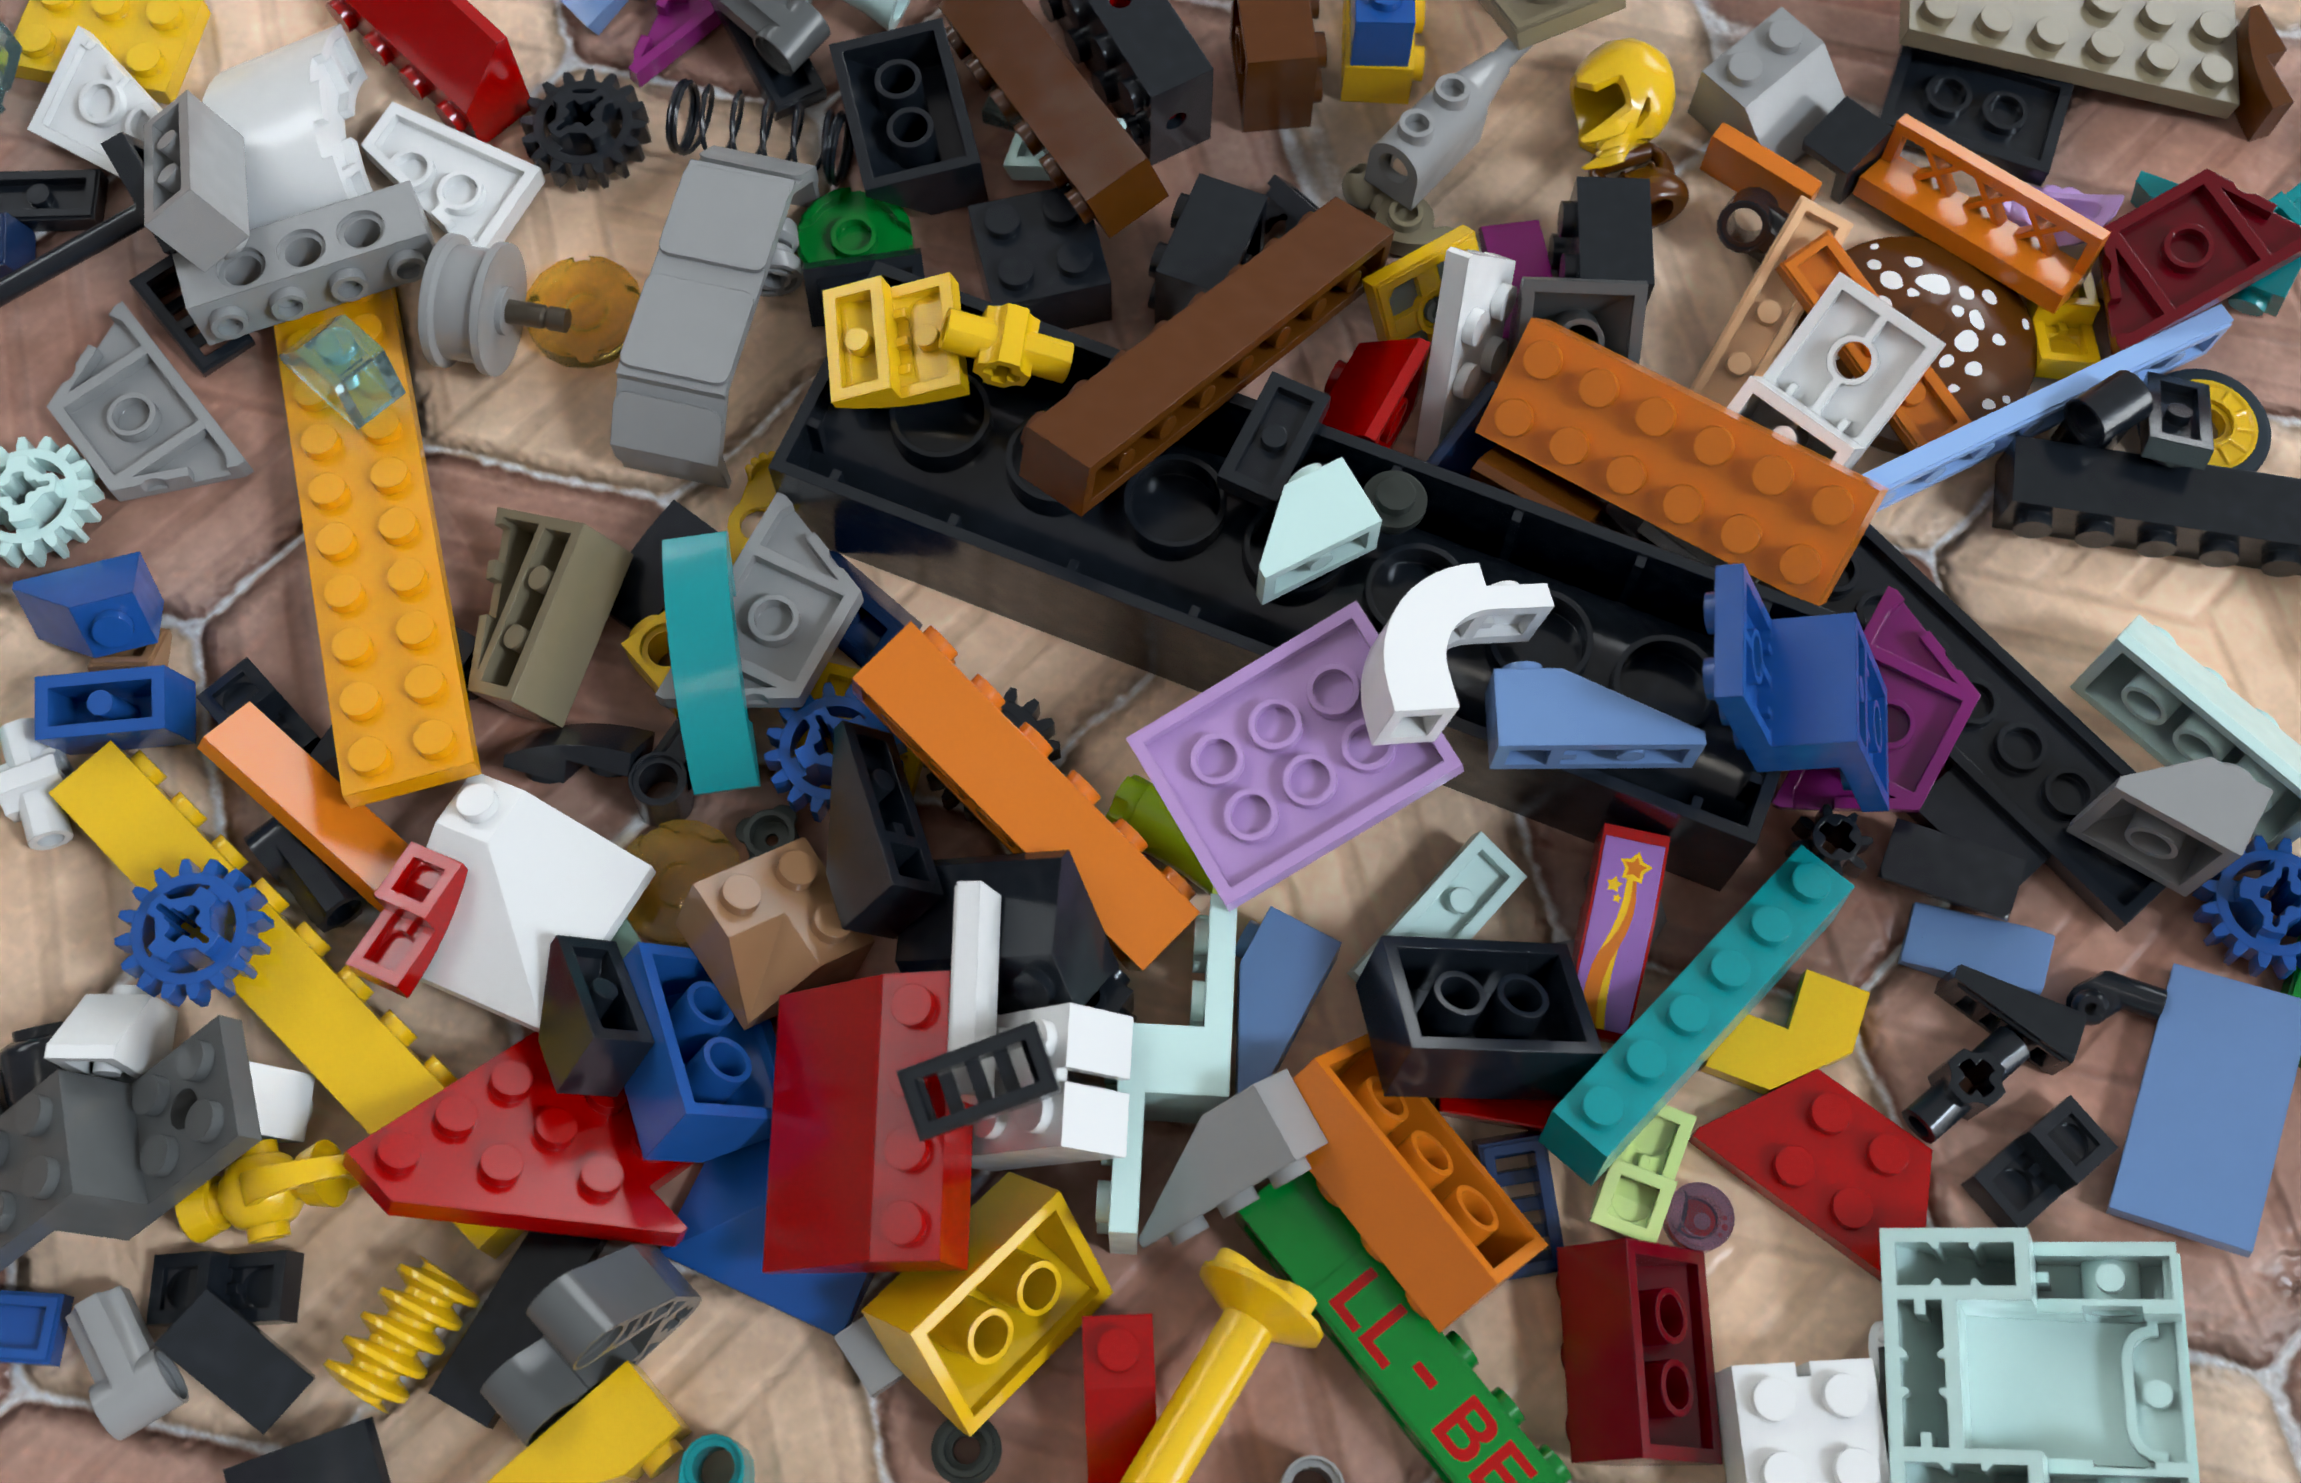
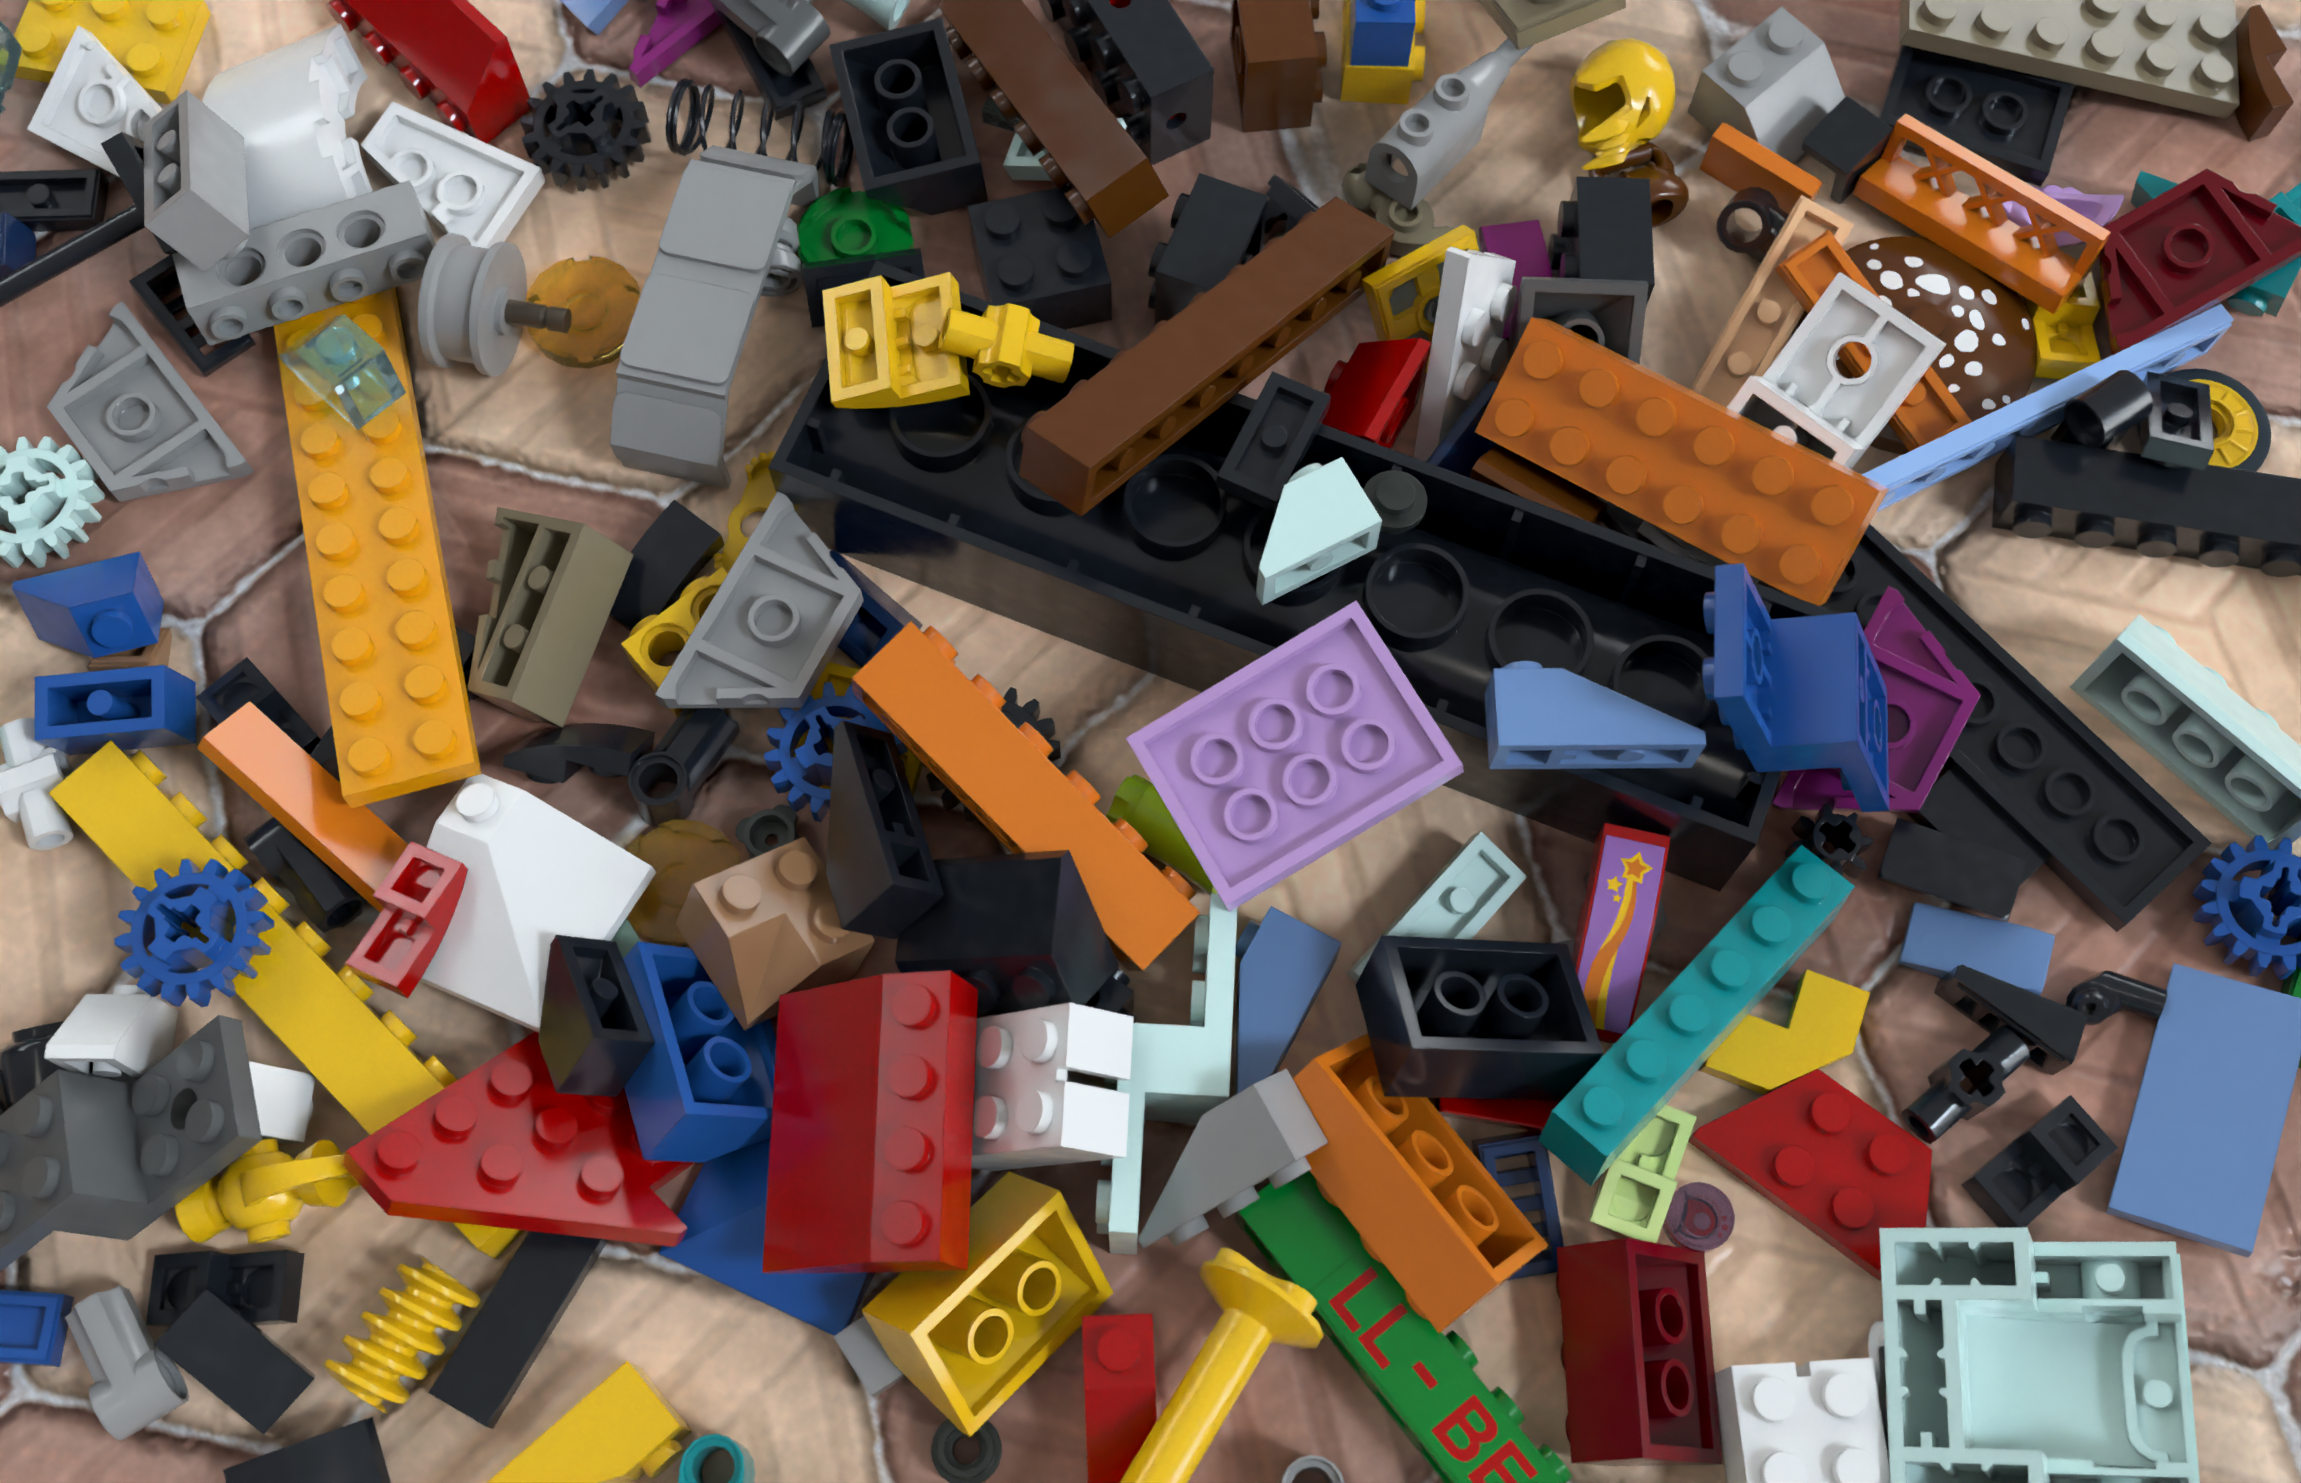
(590, 1327): dark grey connector -> none
(708, 663): teal slope -> none
(974, 975): white tile -> none
(1039, 1062): black slope -> none
(1406, 672): white arch -> none
(2176, 820): light grey slope -> none

